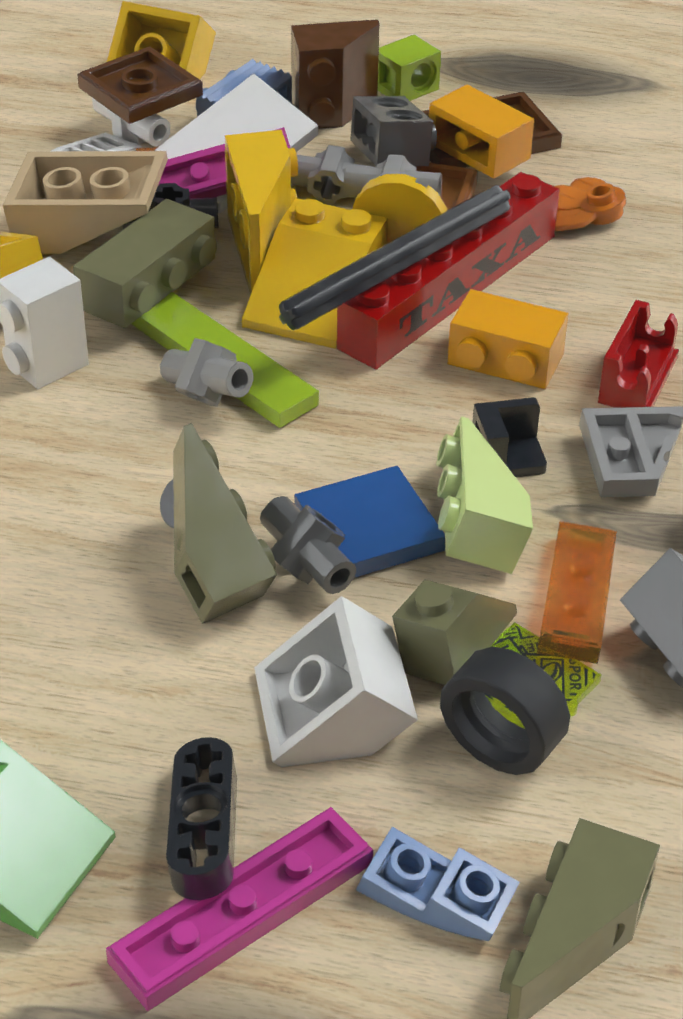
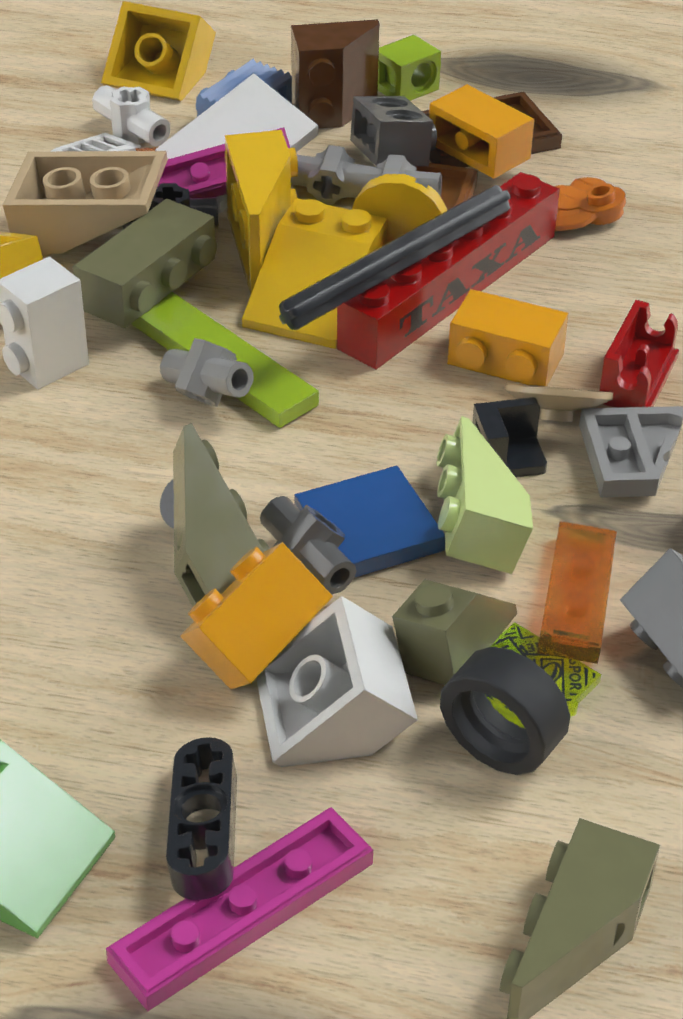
(140, 84): reddish brown tile -> none
(255, 615): none -> light orange brick
(450, 895): medium blue slope -> none
(559, 402): none -> tan dish

